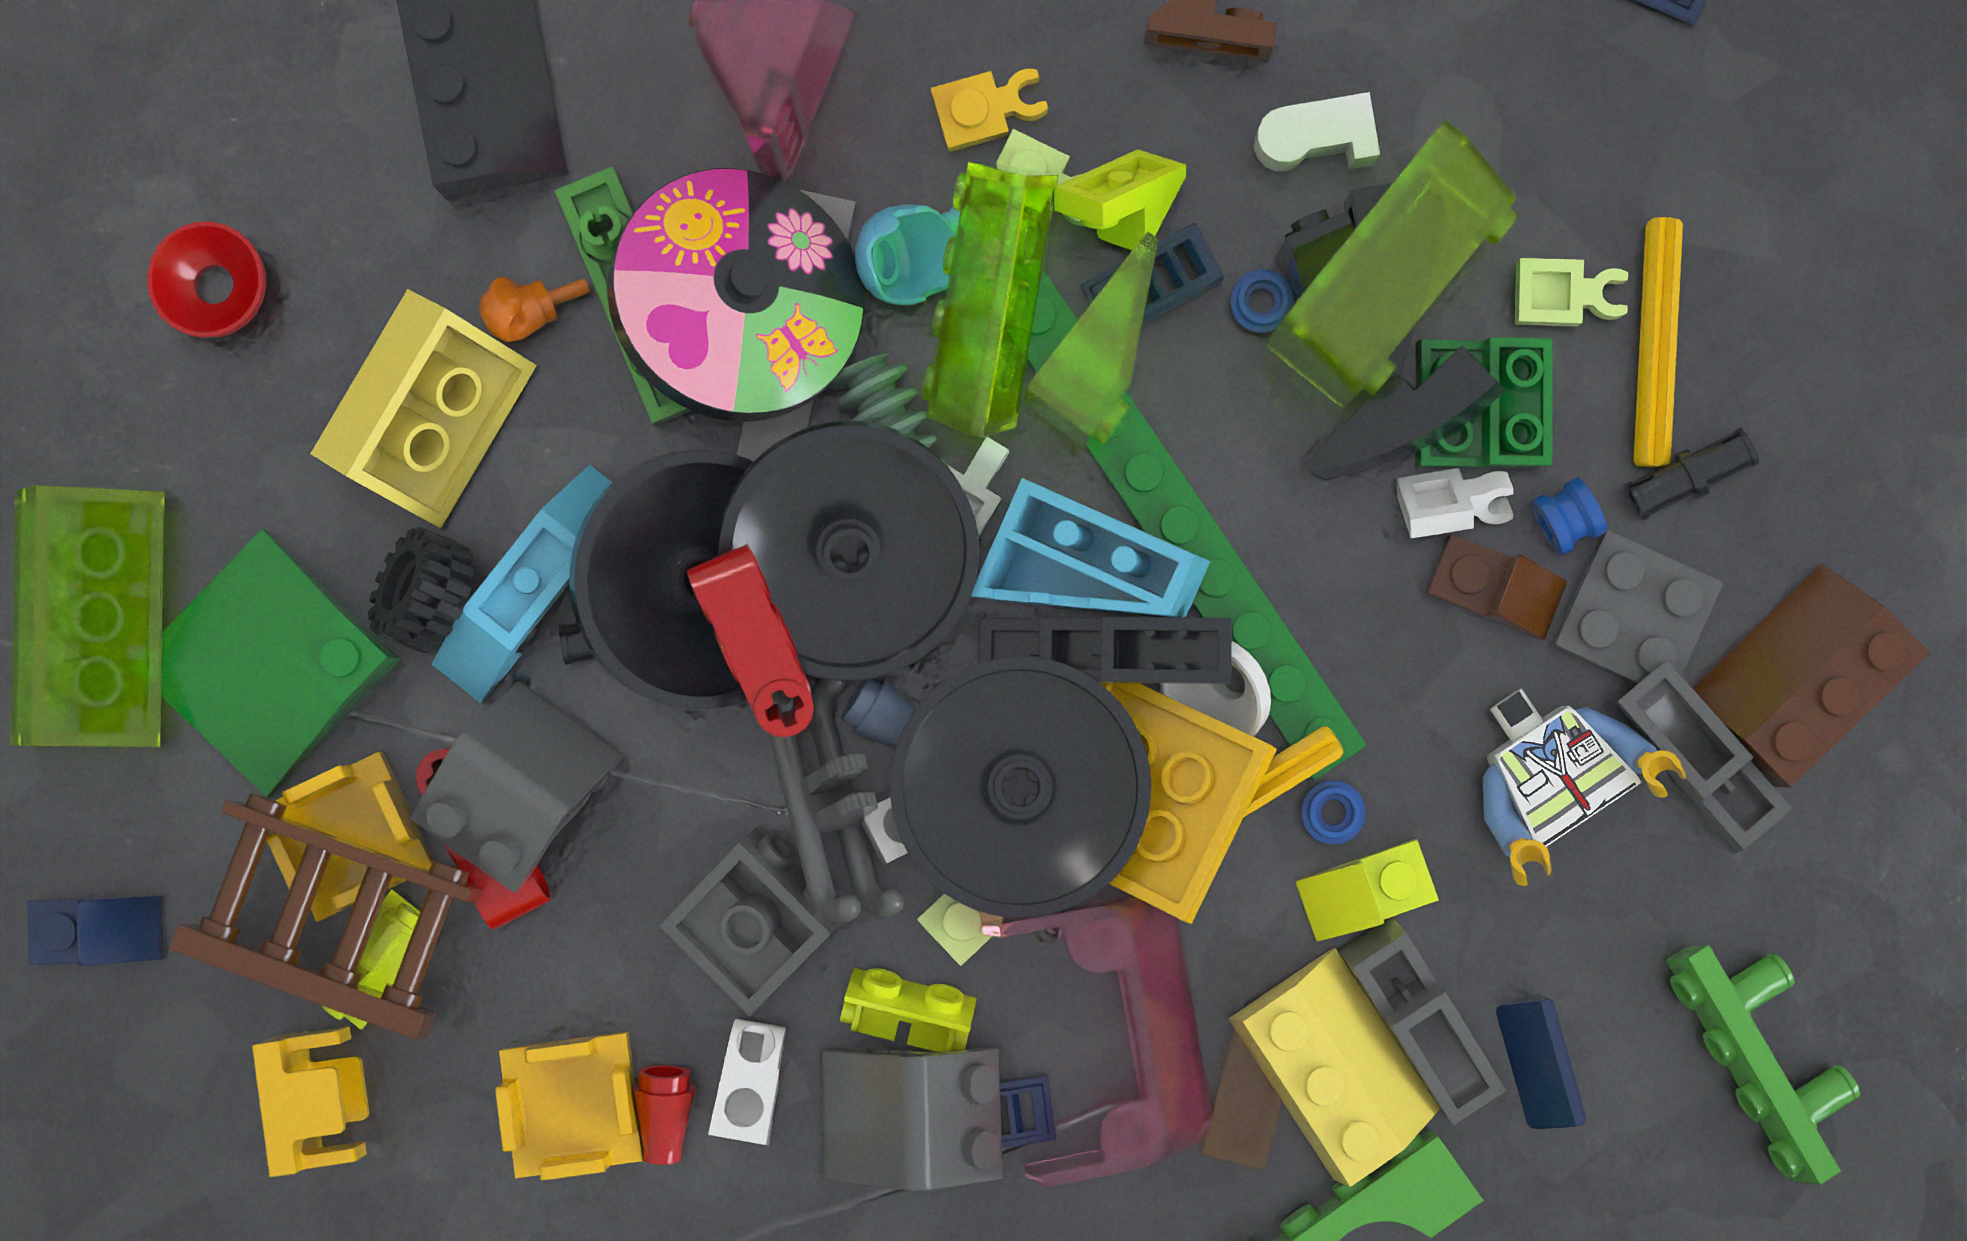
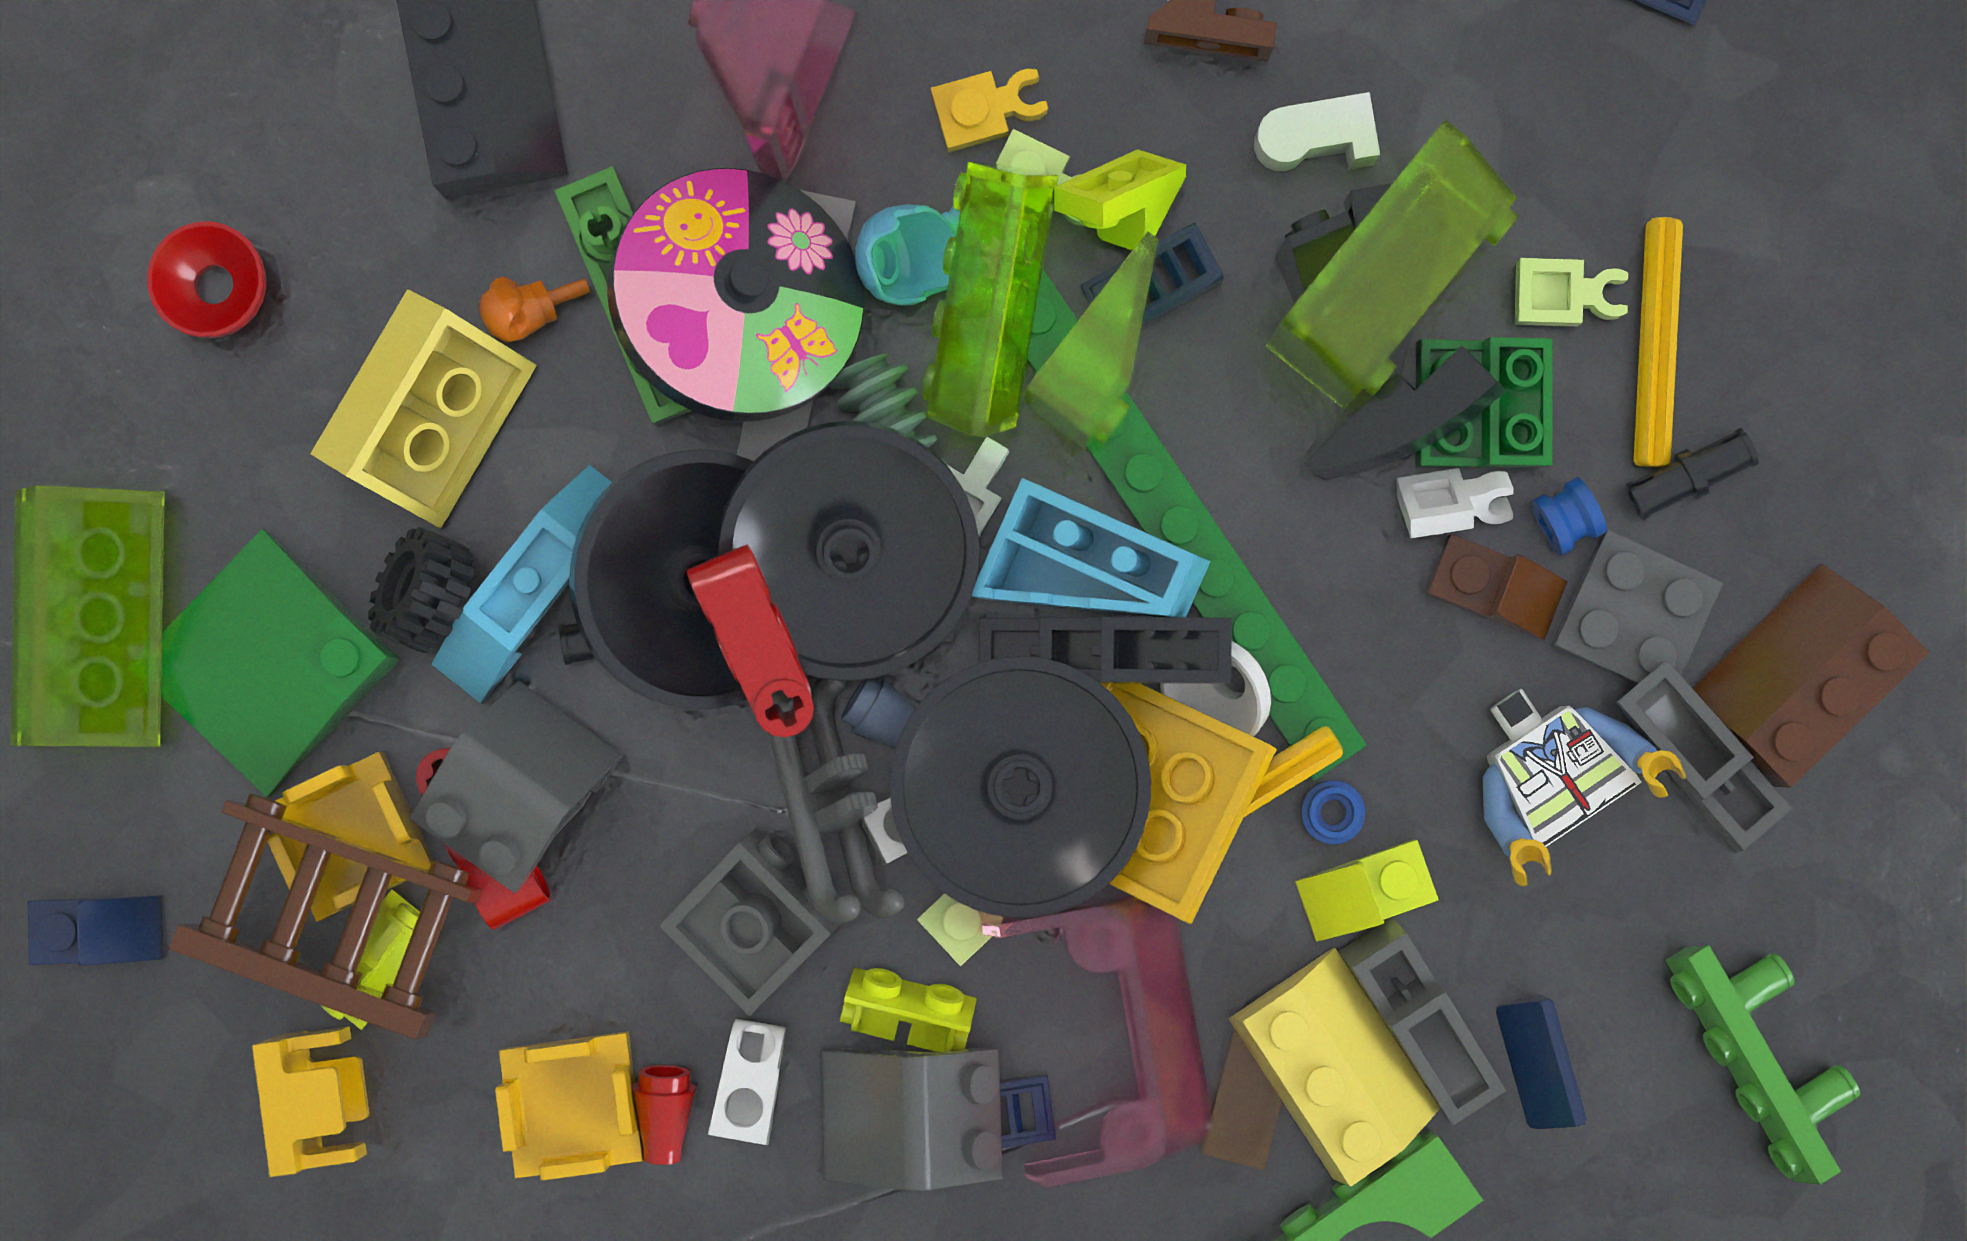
(1267, 282): blue plate -> none

